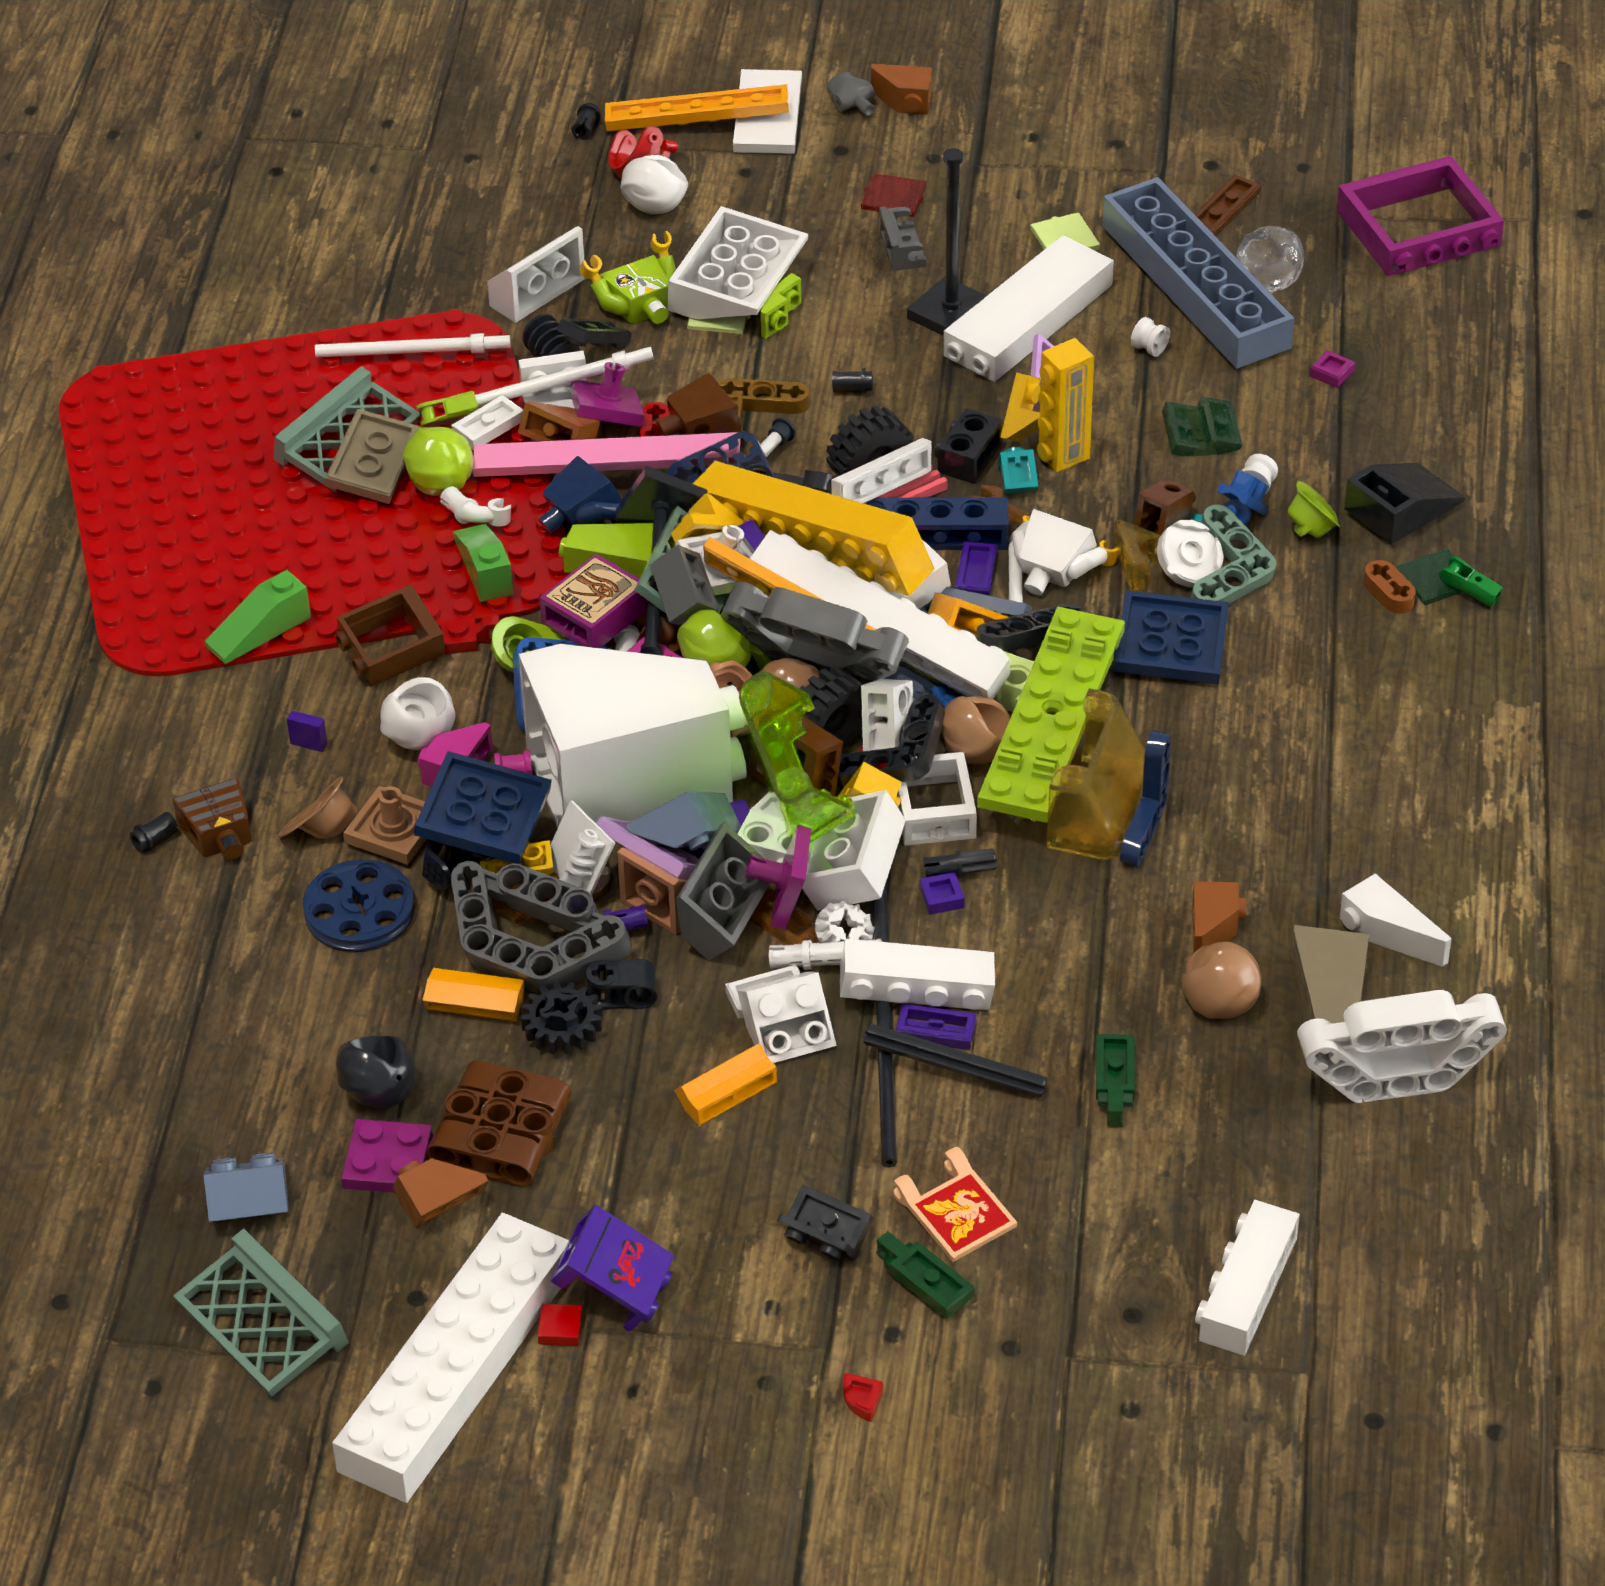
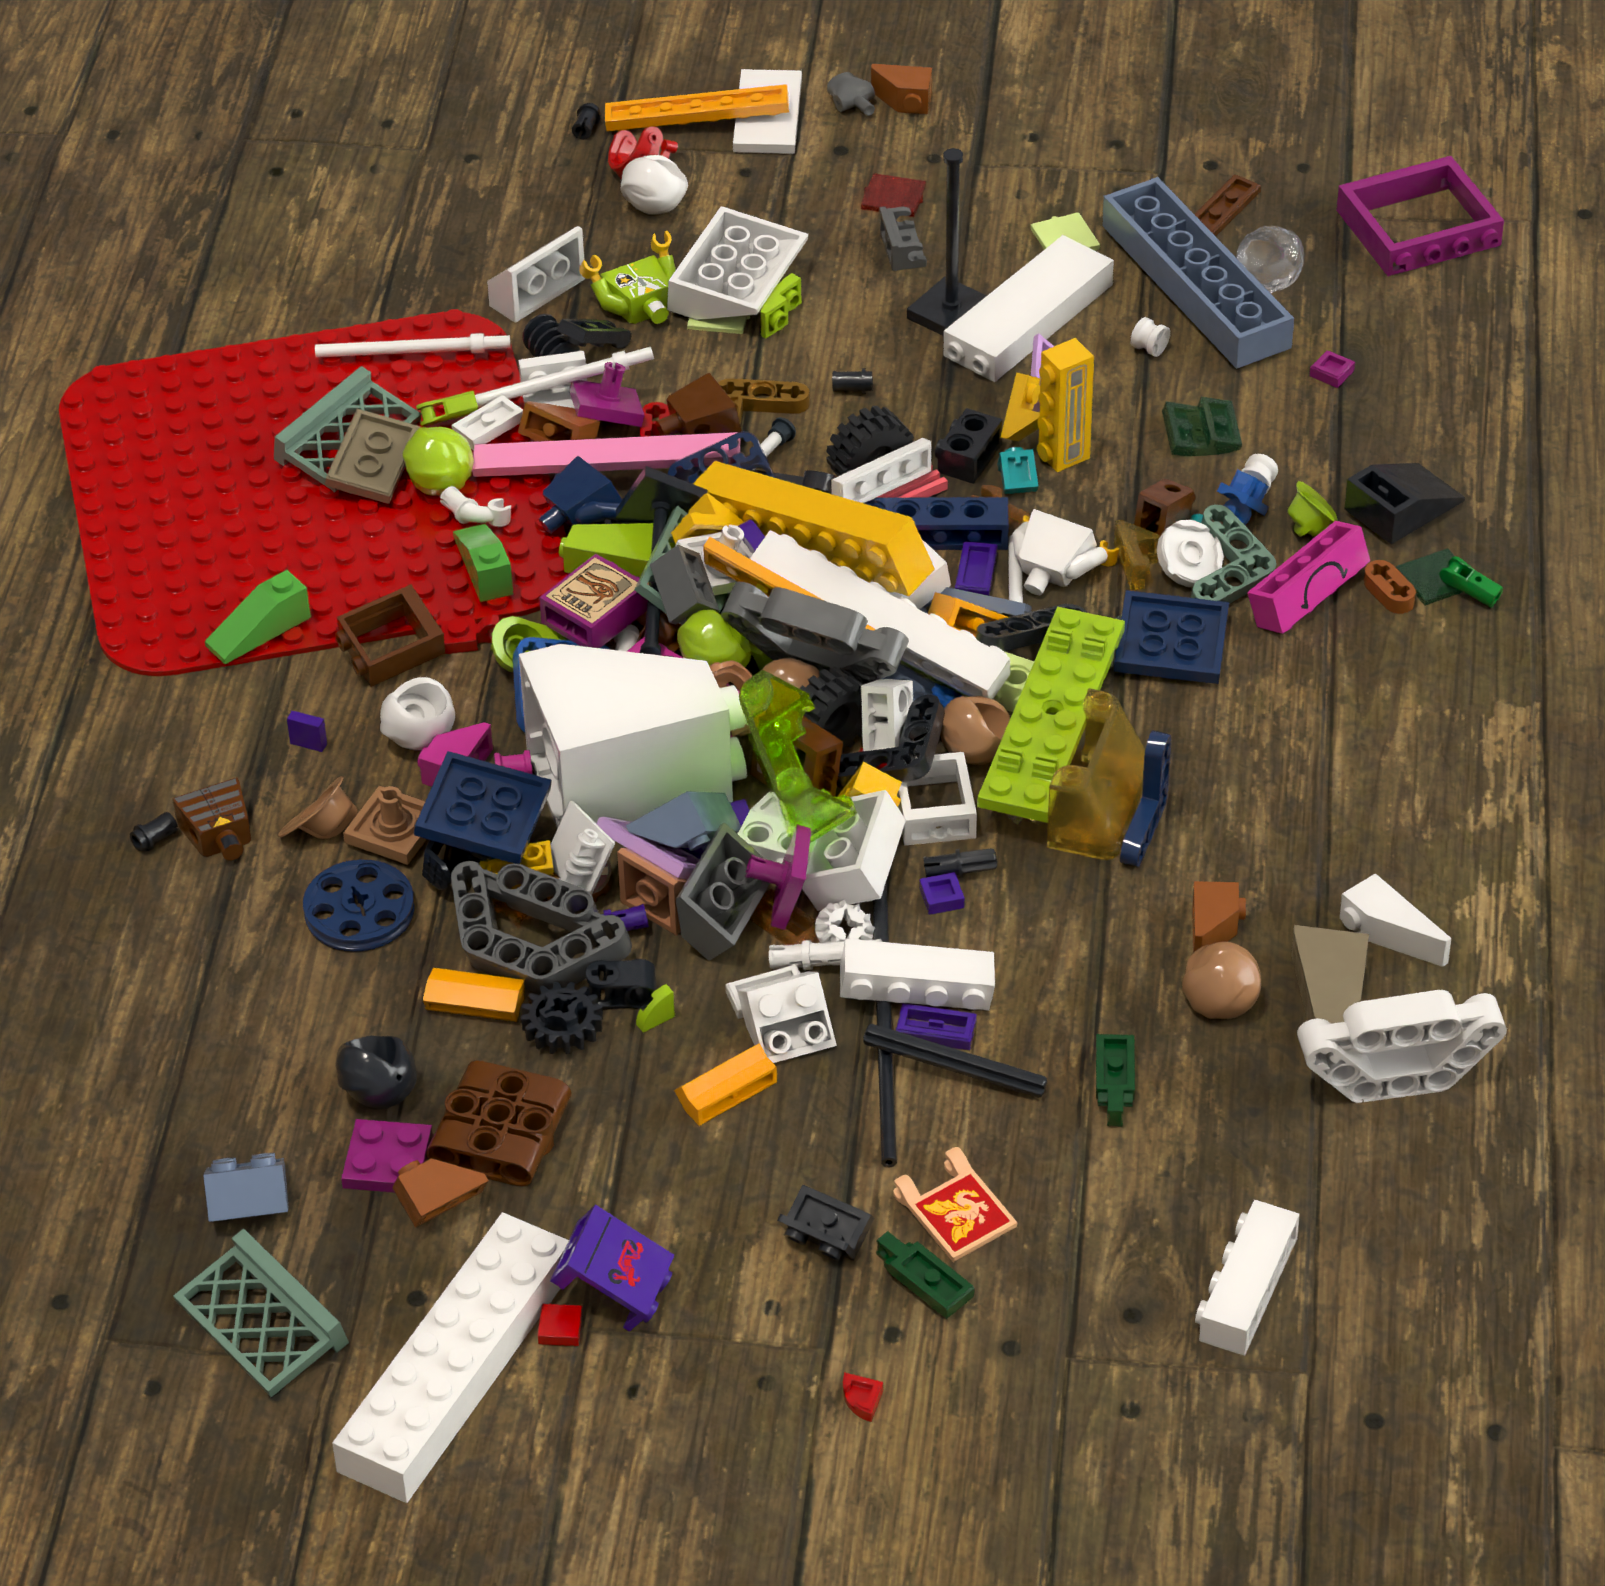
(658, 1010): none -> lime tile
(1308, 577): none -> dark pink brick

